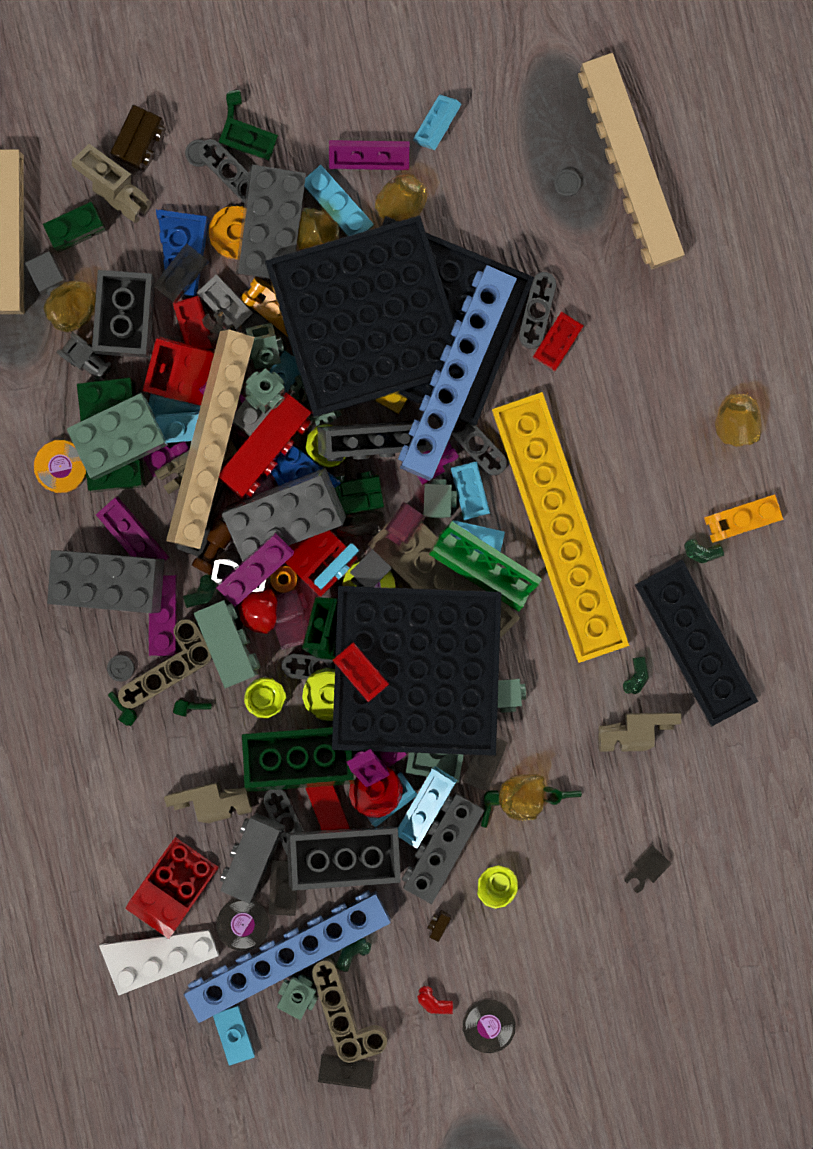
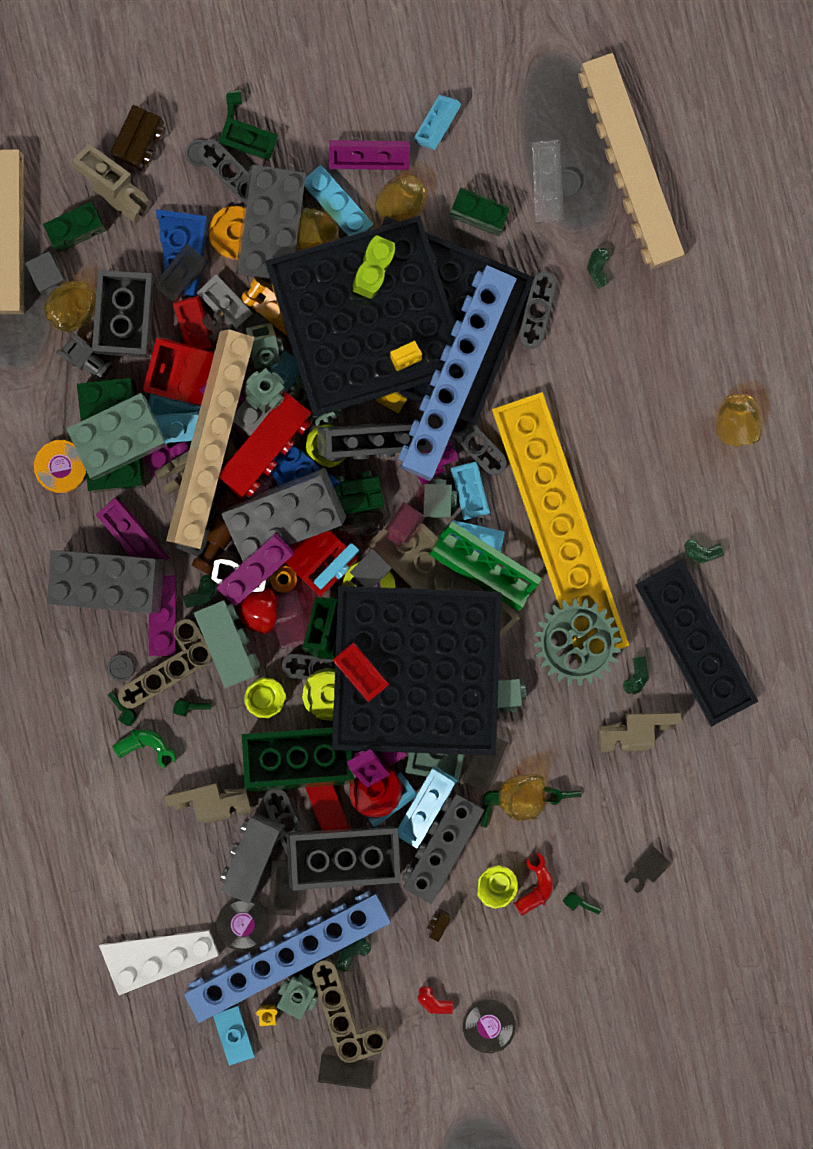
(143, 738): none -> green piece
(171, 887): red slope -> none
(267, 1013): none -> yellow piece
(372, 271): none -> lime brick
(406, 356): none -> yellow piece
(479, 212): none -> dark green brick
(540, 893): none -> red piece
(547, 181): none -> clear tile
(558, 341): red plate -> none
(573, 900): none -> dark green hand
(590, 663): none -> sand green gear
(595, 267): none -> clear green arm
(744, 518): light orange plate -> none

